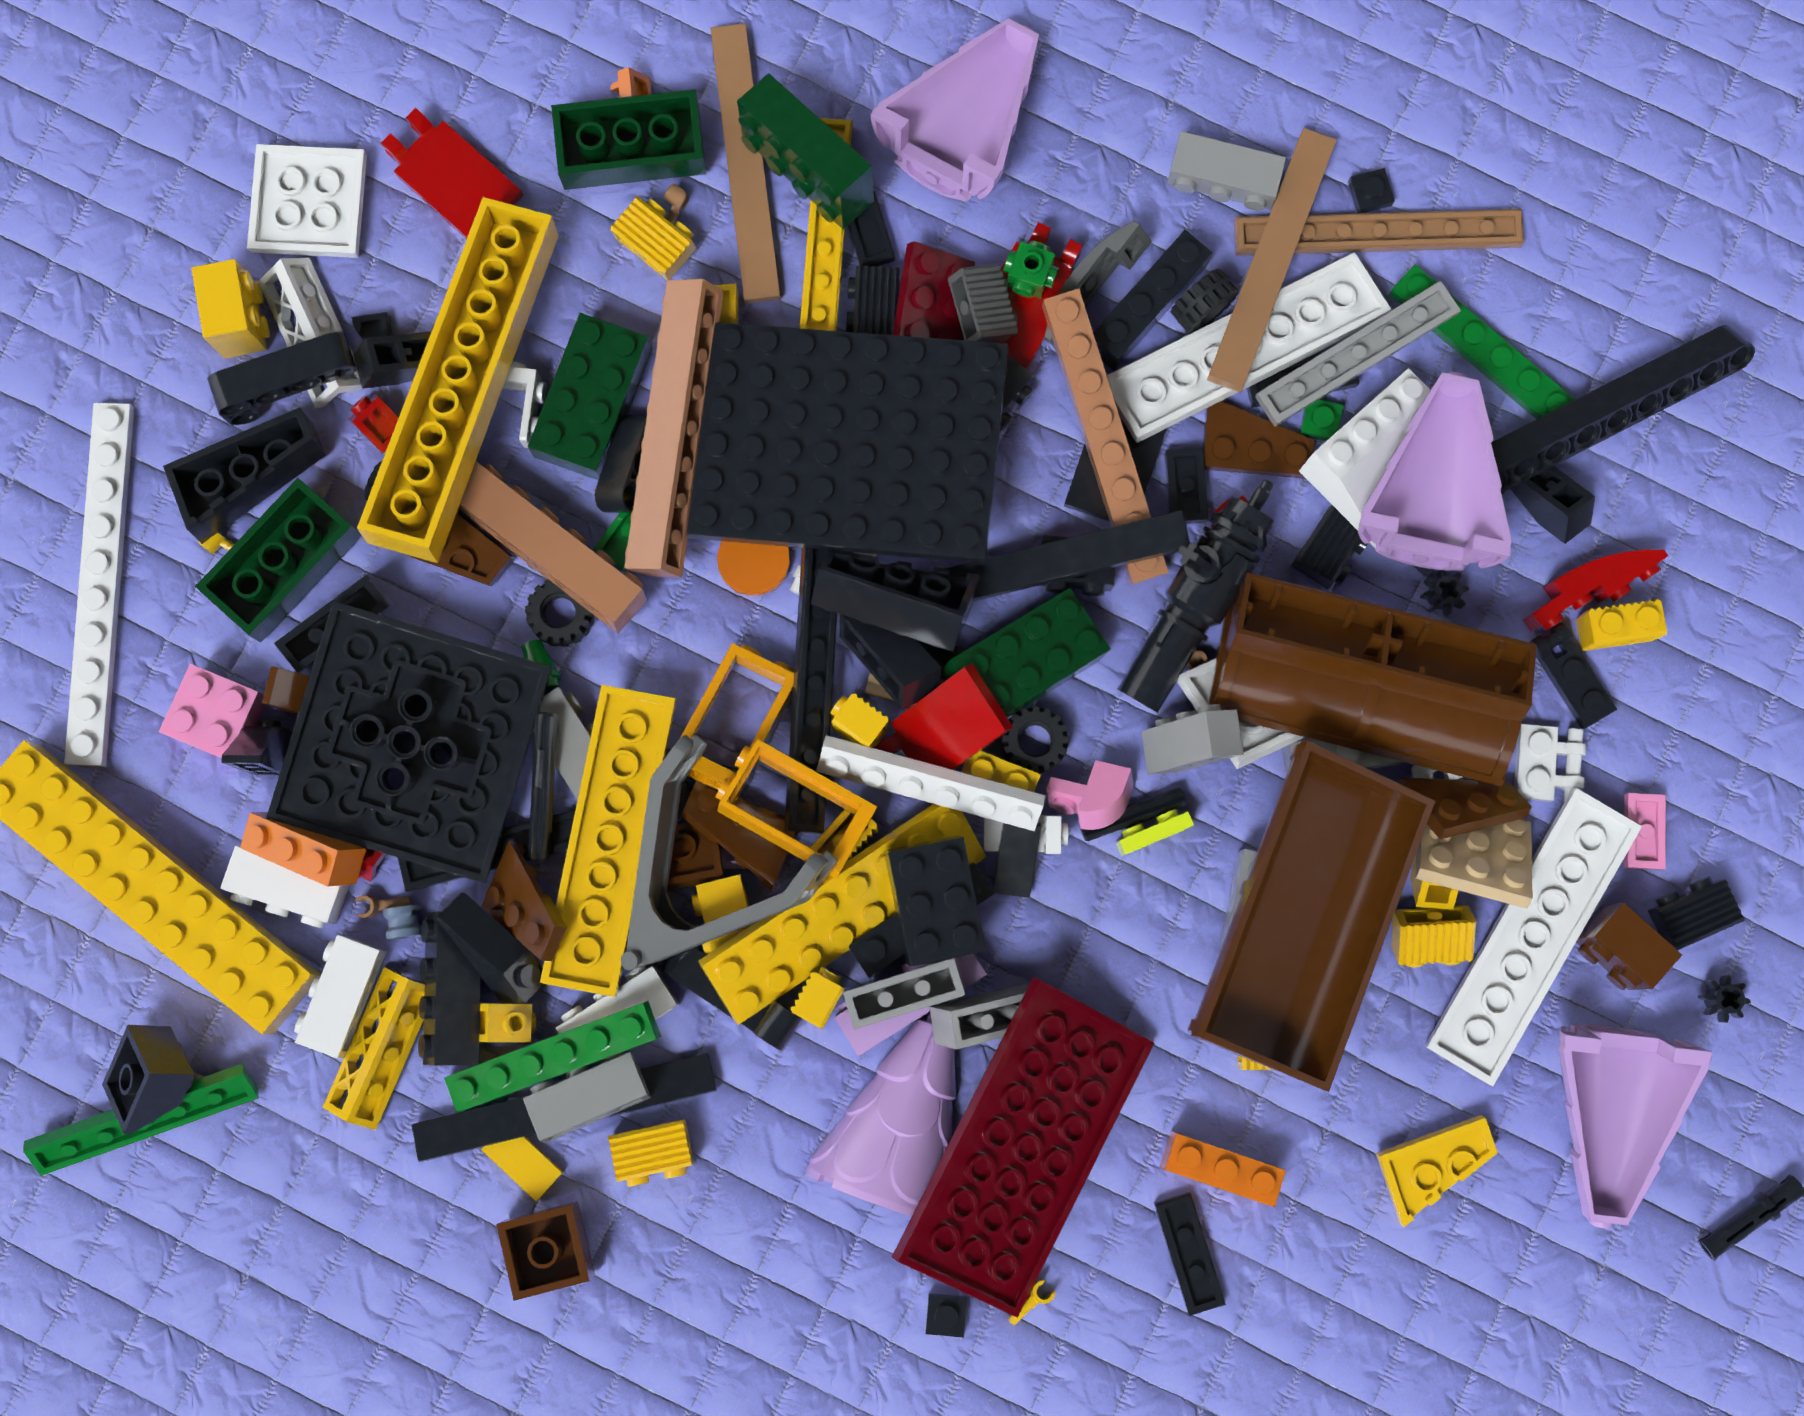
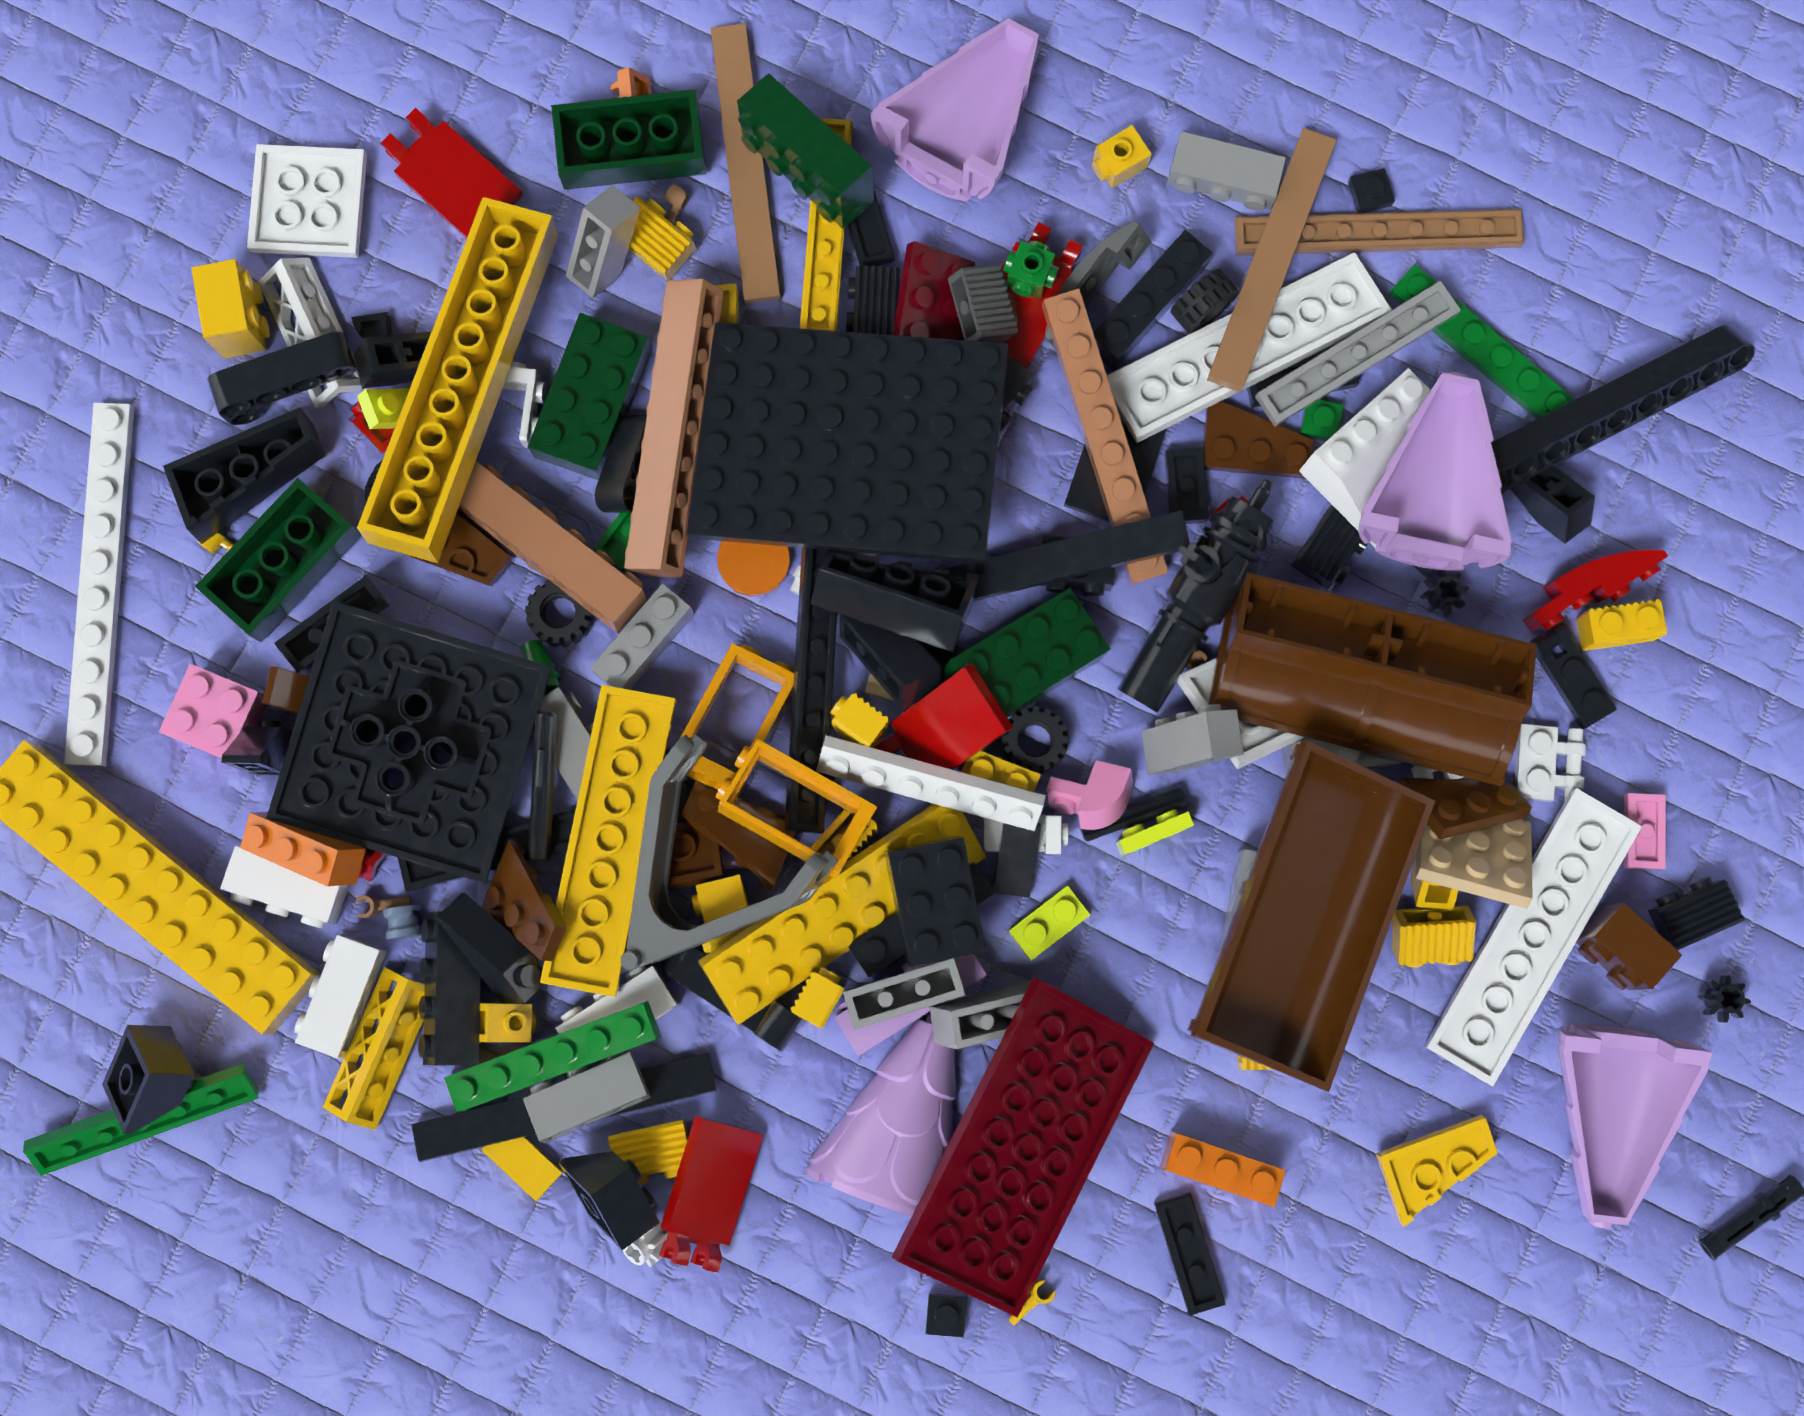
(382, 406): none -> neon yellow plate
(545, 1250): reddish brown brick -> none
(602, 241): none -> light grey brick
(612, 1195): none -> black slope
(643, 639): none -> light grey brick
(647, 1247): none -> white gear
(708, 1192): none -> red tile
(1049, 923): none -> neon yellow plate
(1121, 157): none -> yellow brick

